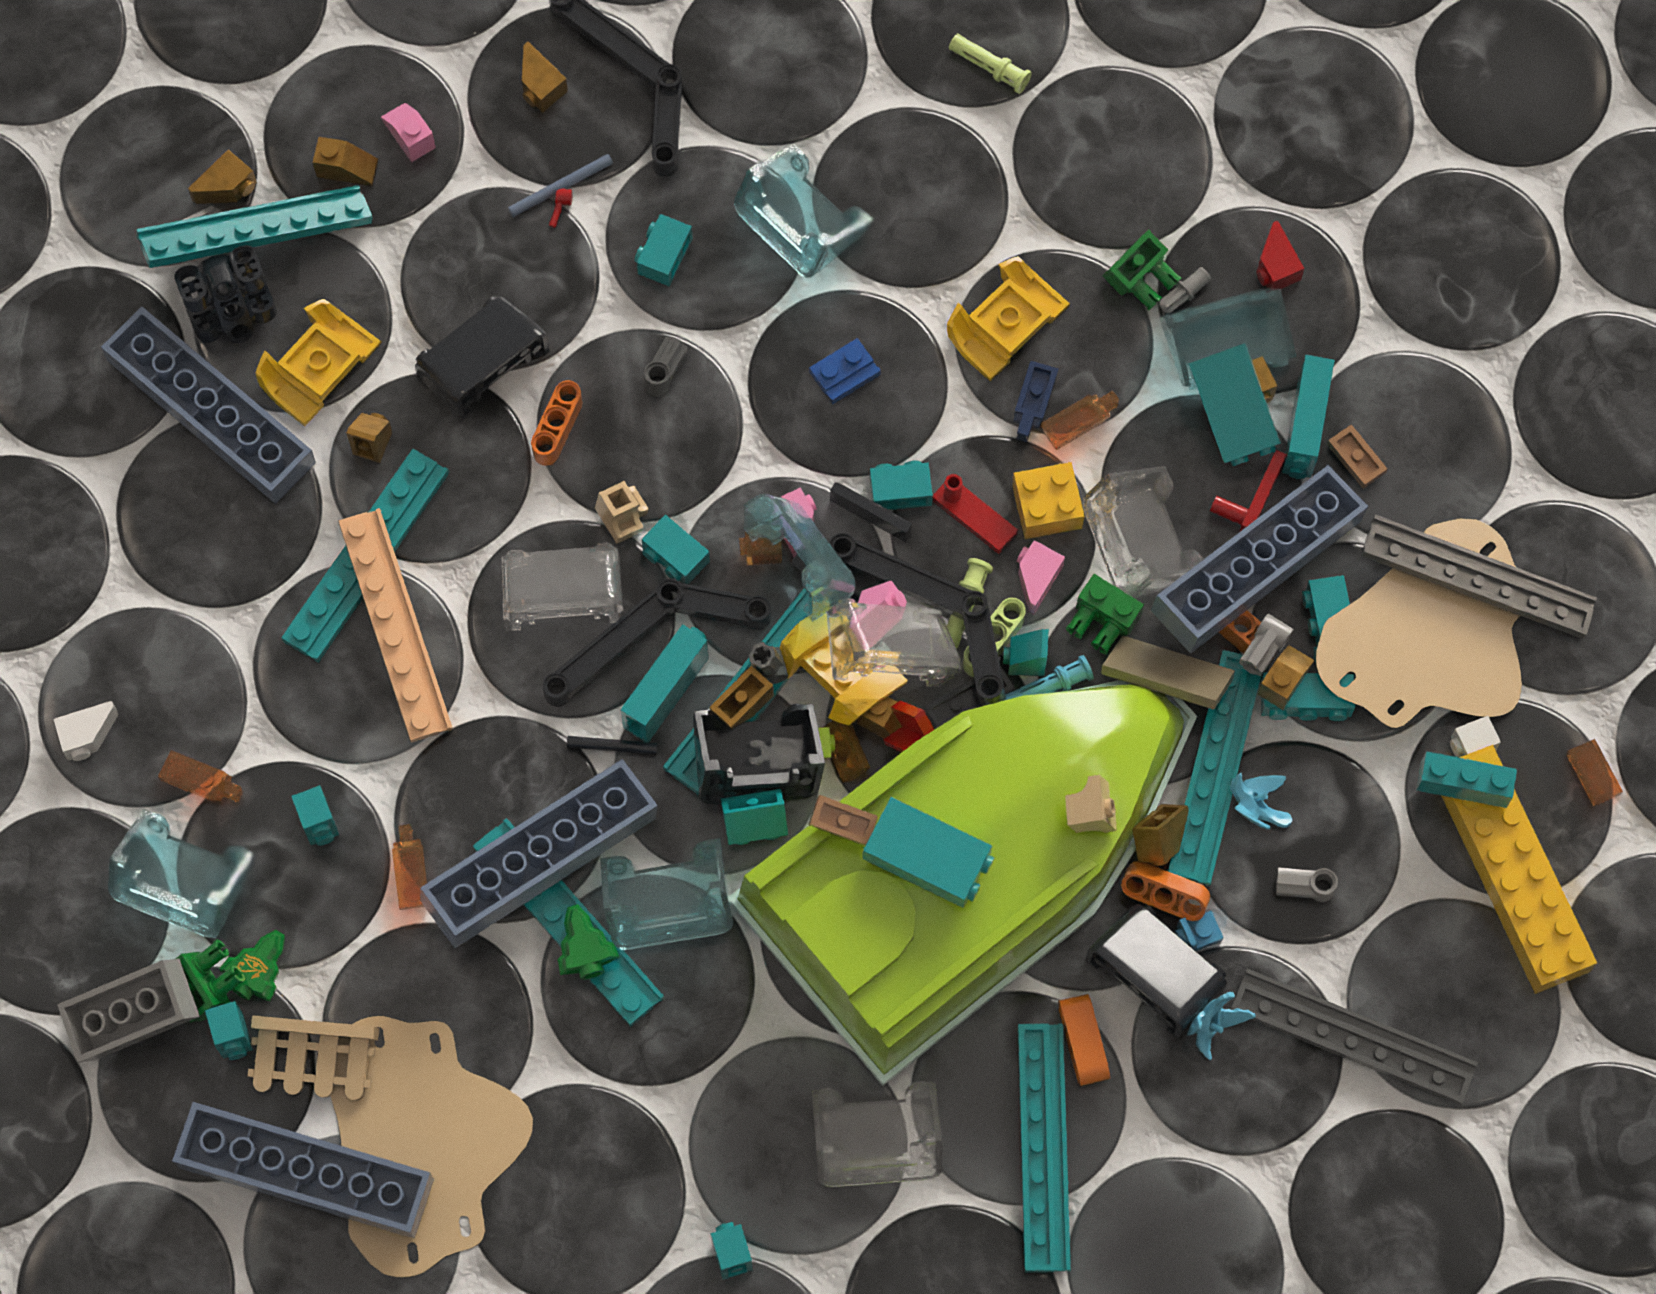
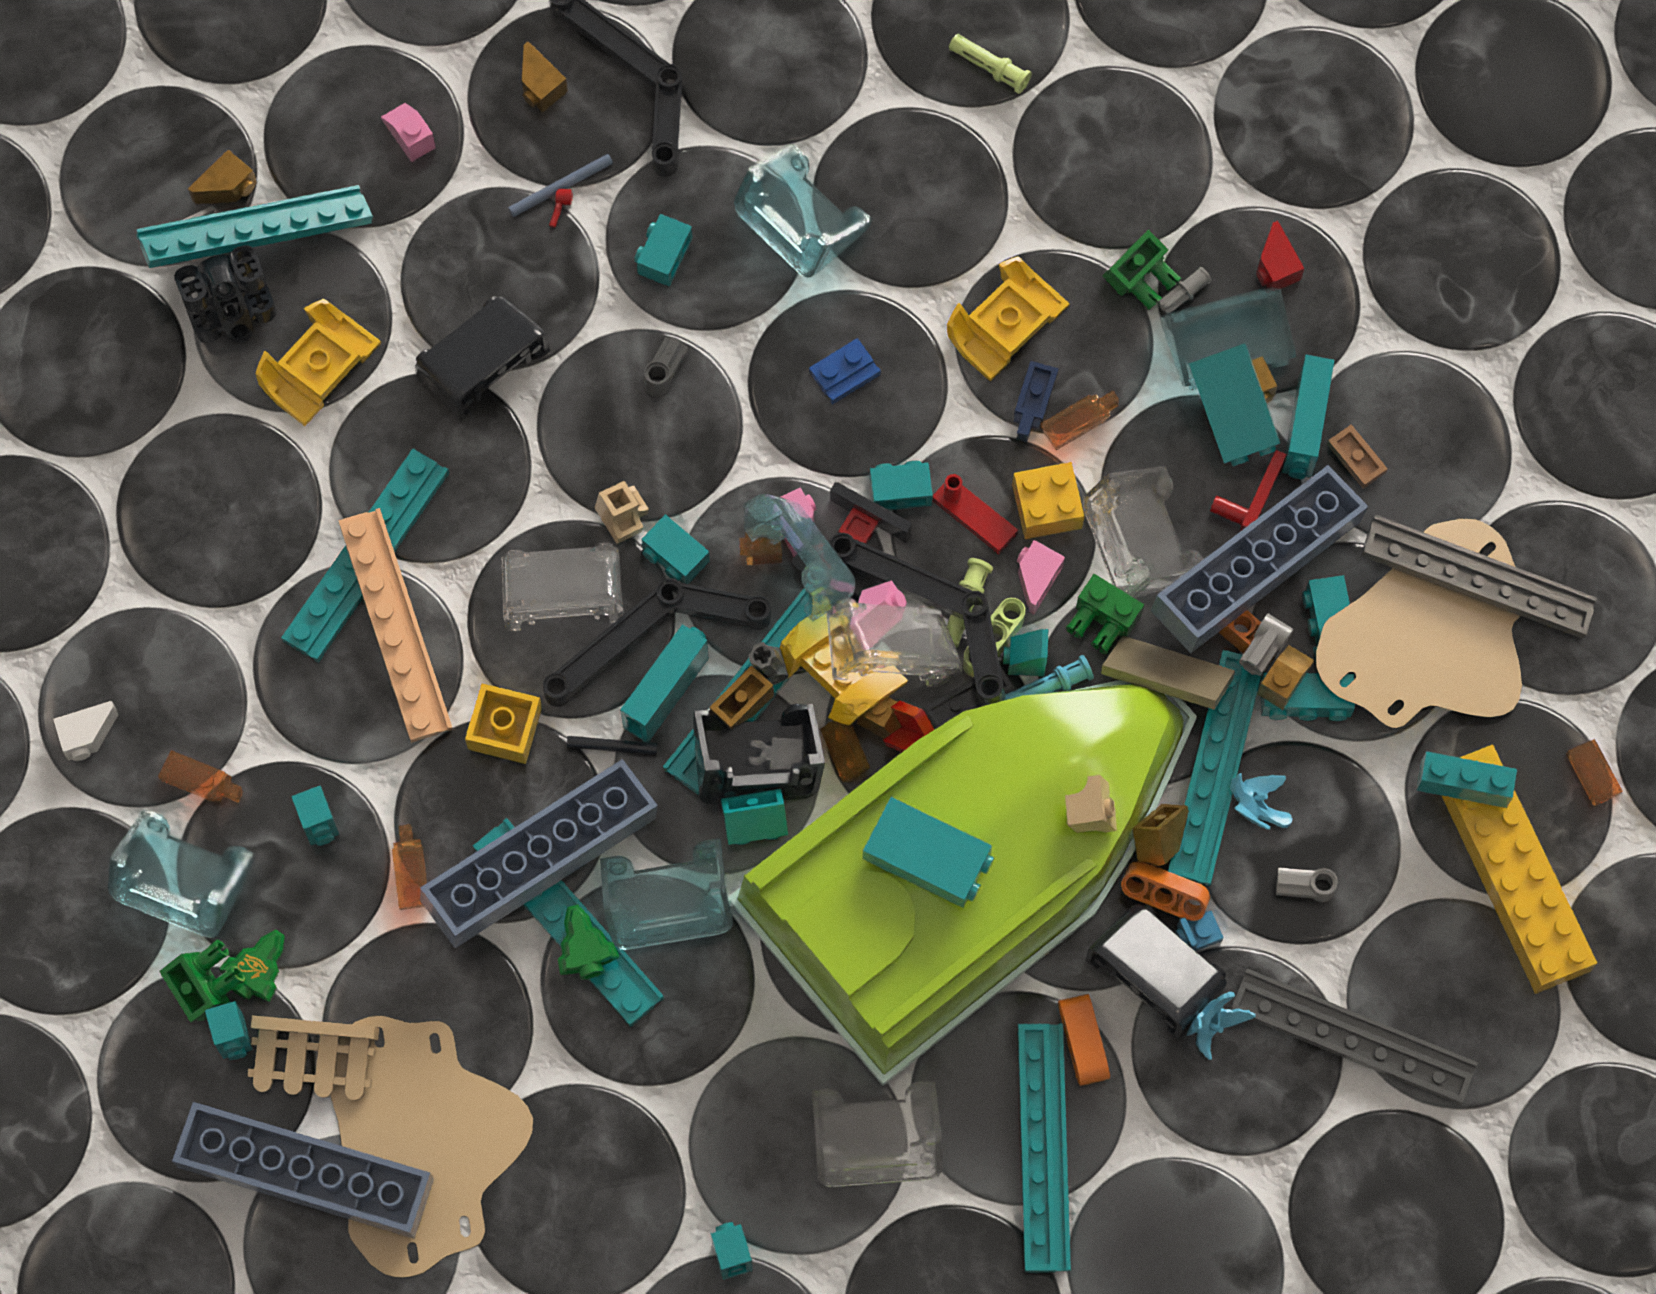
(128, 1010): light grey brick -> none
(208, 404): sand blue brick -> none
(344, 162): pearl gold slope -> none
(369, 436): pearl gold slope -> none
(503, 723): none -> yellow brick
(556, 409): orange beam -> none
(827, 742): lime plate -> none
(842, 820): medium nougat plate -> none
(859, 526): none -> red plate
(1474, 737): white brick -> none

